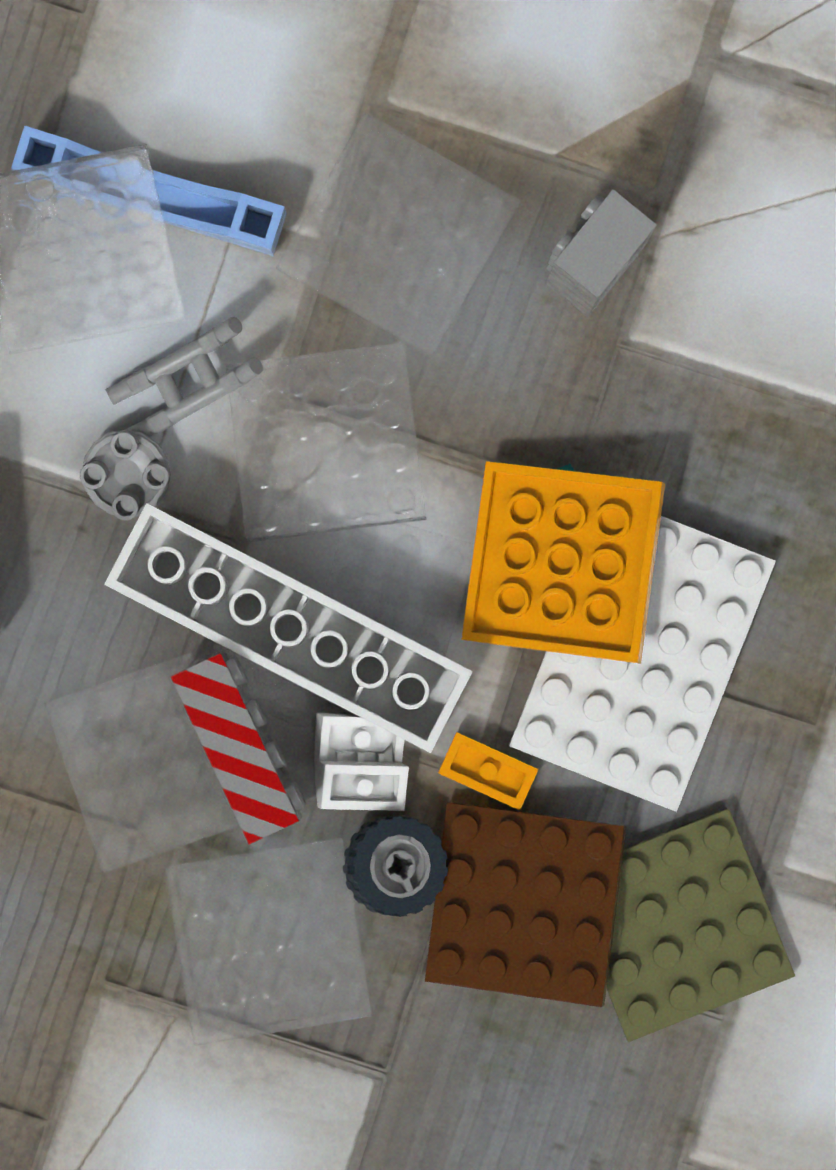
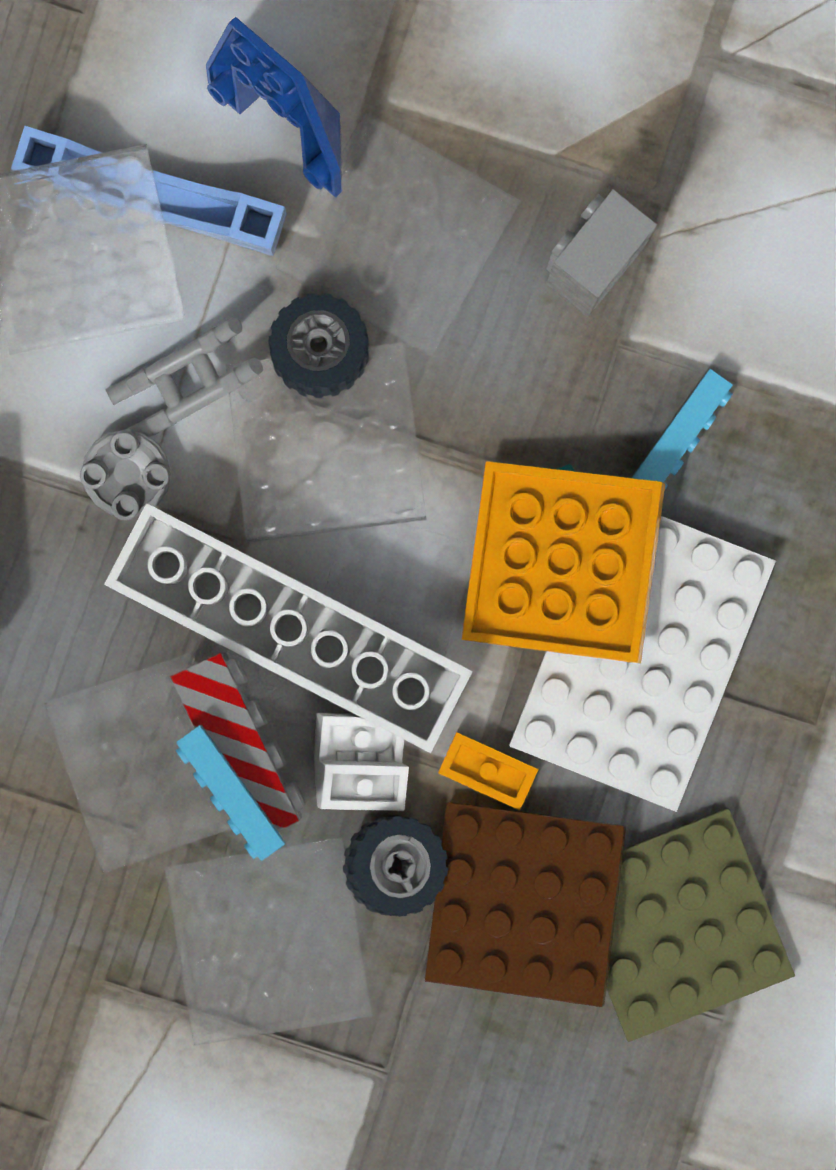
(229, 793): none -> medium azure piece
(248, 68): none -> blue wedge
(312, 321): none -> black wheel
(684, 428): none -> medium azure piece

